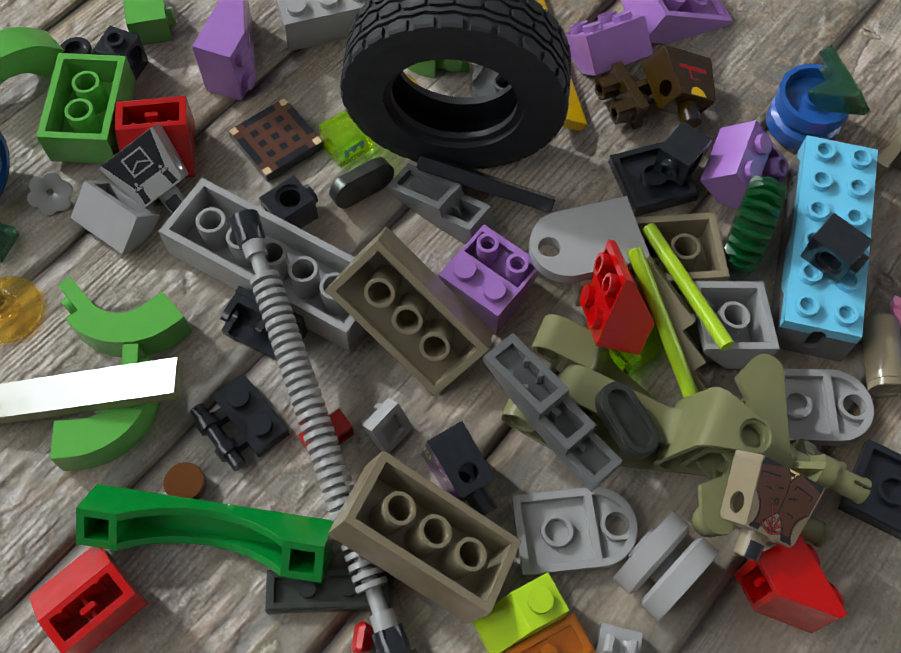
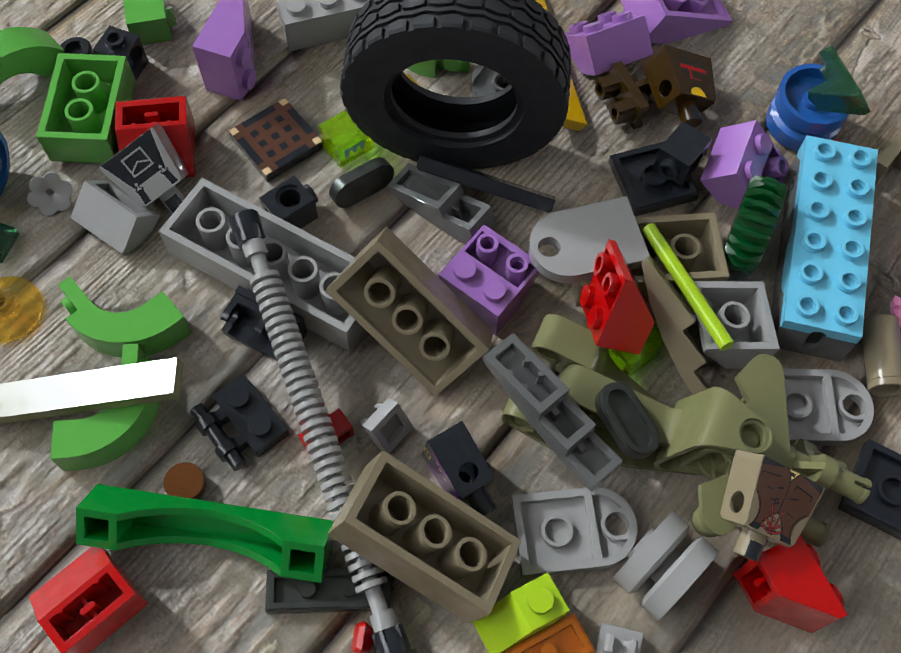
(662, 321): lime bar -> none
(837, 249): black brick -> none

